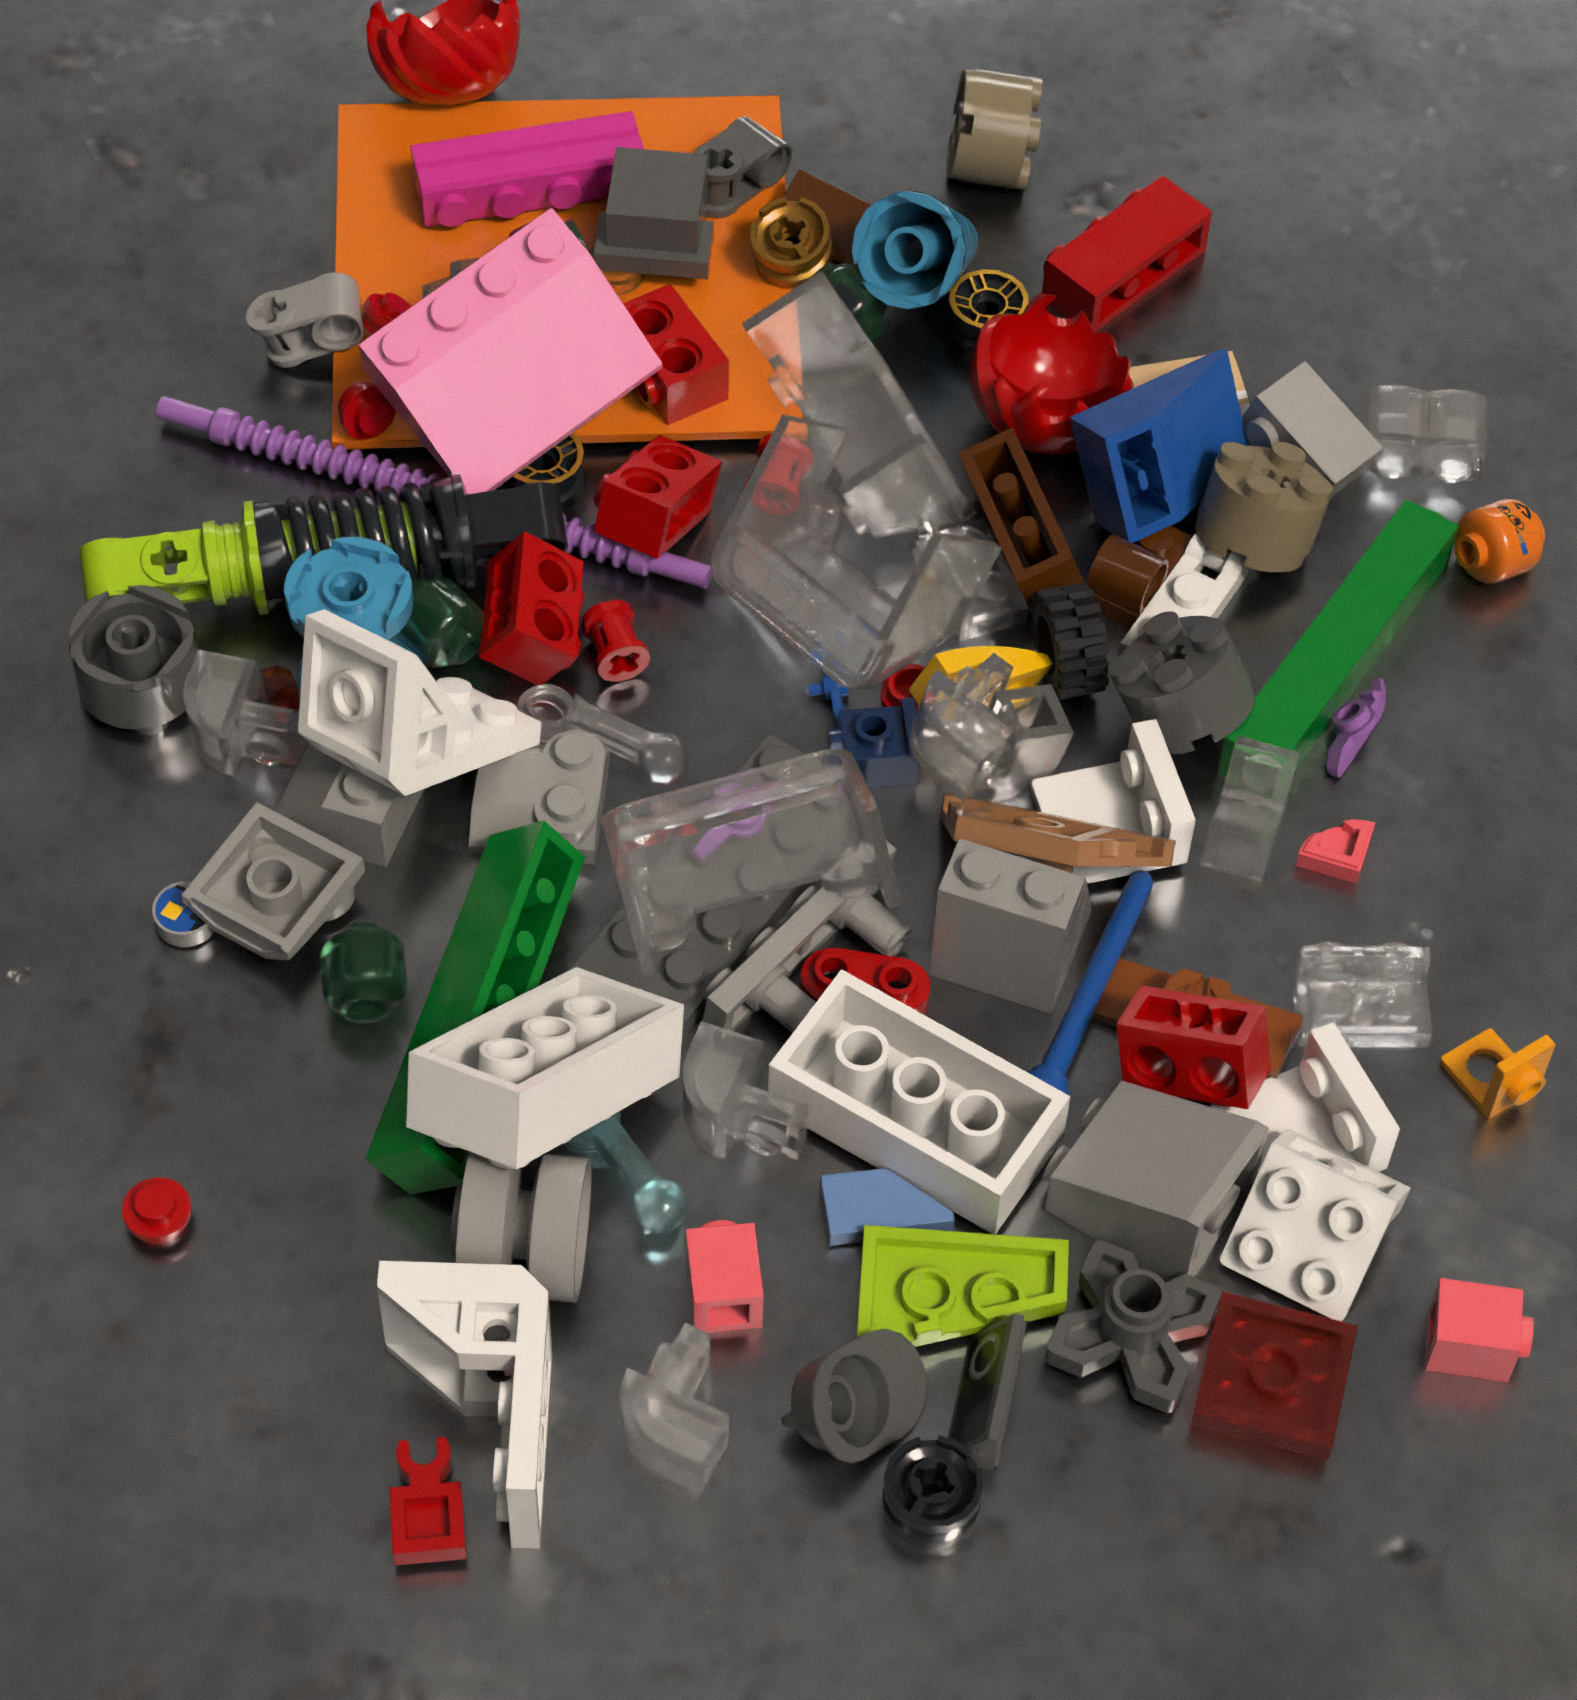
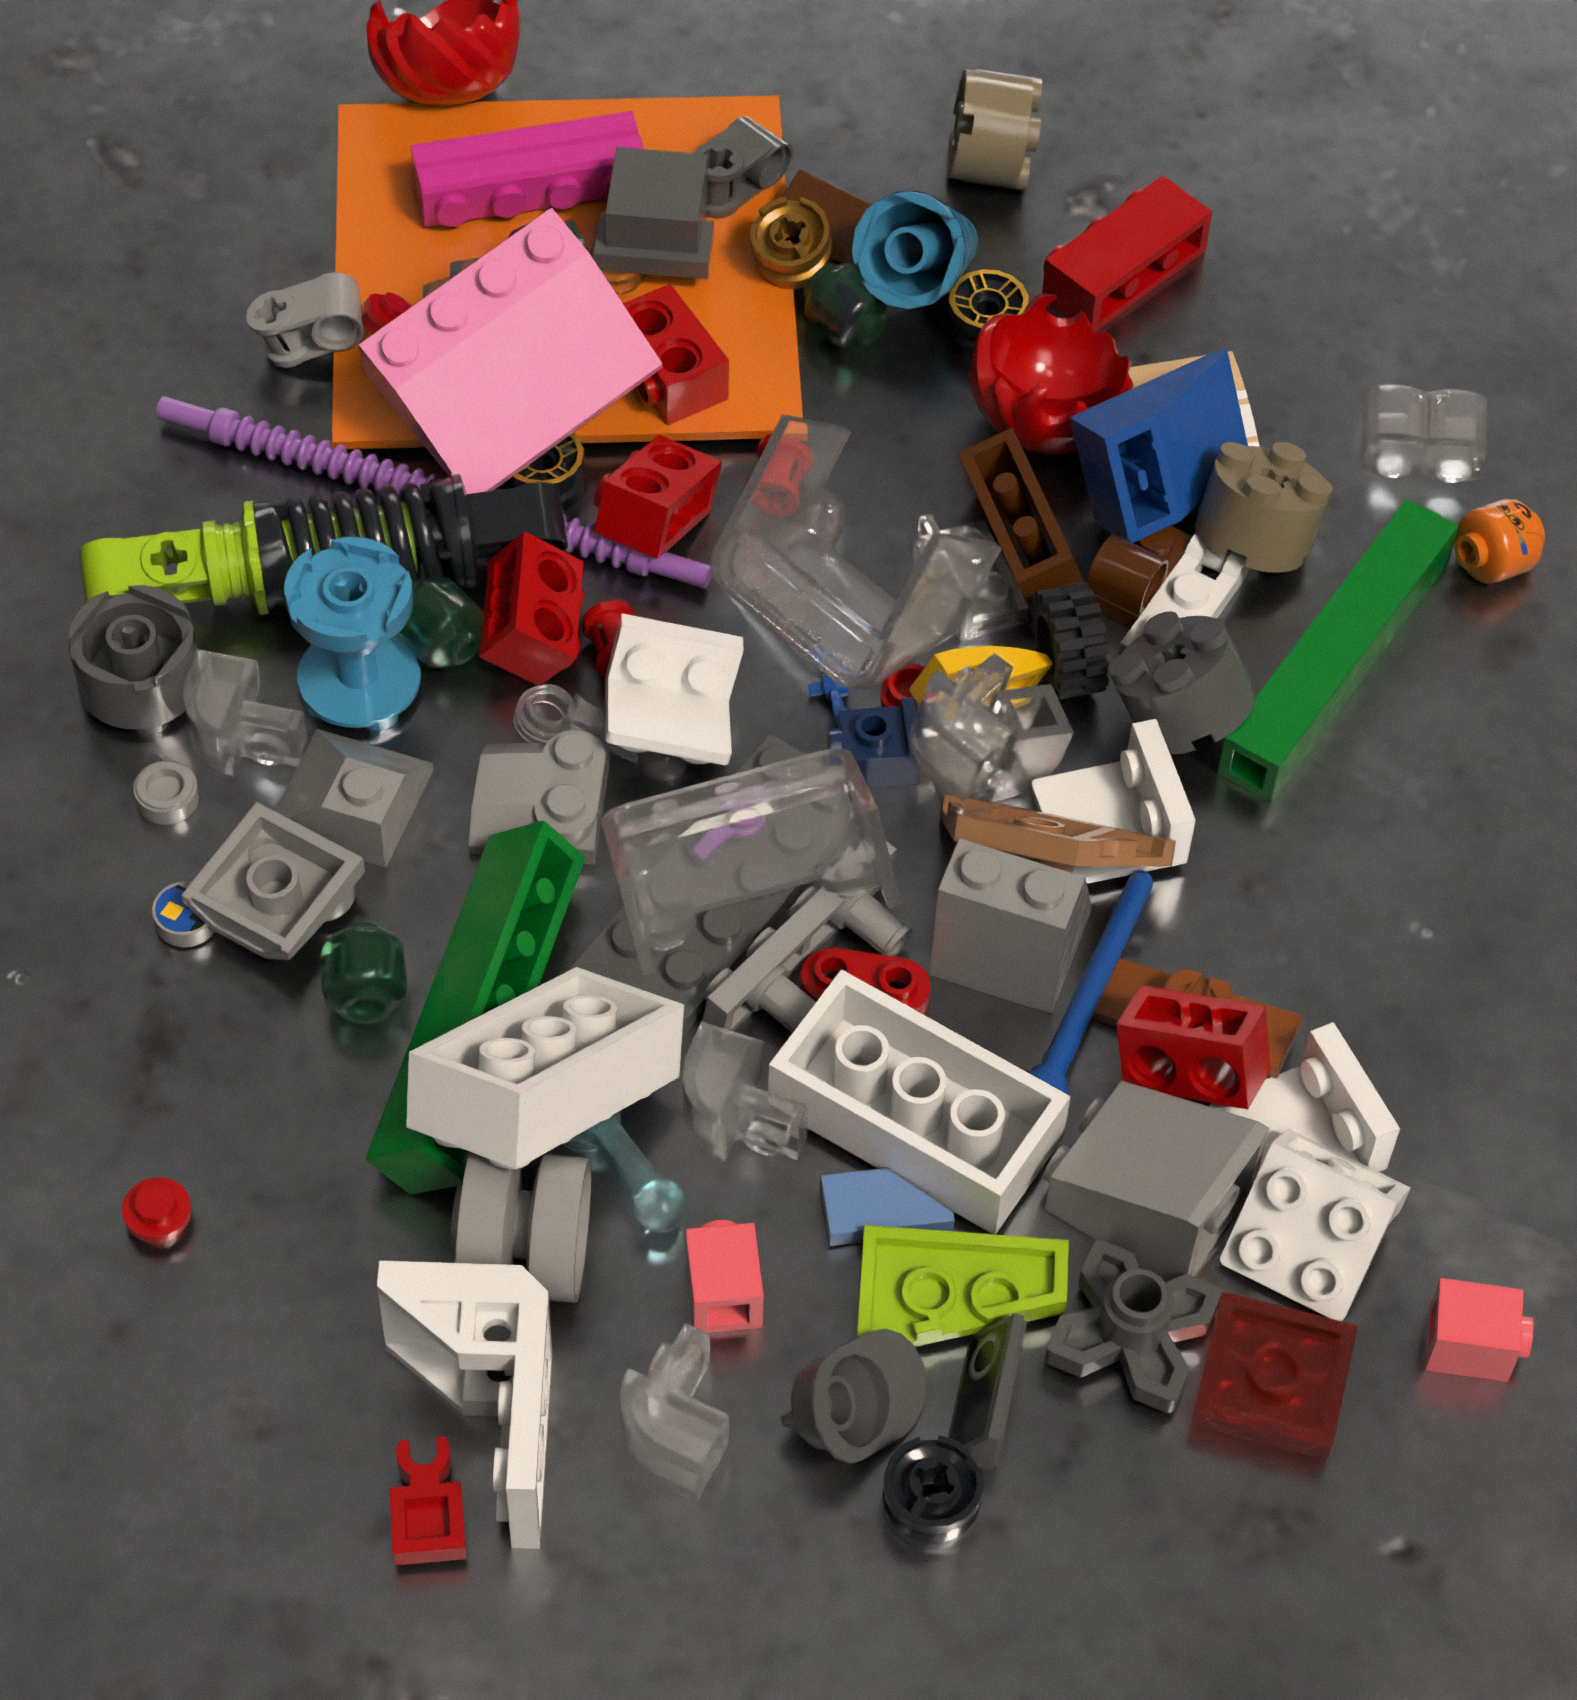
(166, 792): none -> light grey tile
(279, 687): clear red tile -> none
(364, 411): red plate -> none
(389, 715): white bracket -> none
(671, 689): none -> white bracket
(841, 379): clear windscreen -> none
(1248, 814): clear brick -> none
(1312, 417): light grey brick -> none
(1338, 850): coral tile -> none
(1353, 726): medium lavender piece -> none
(1367, 991): clear bracket -> none
(1514, 1079): light orange bracket -> none

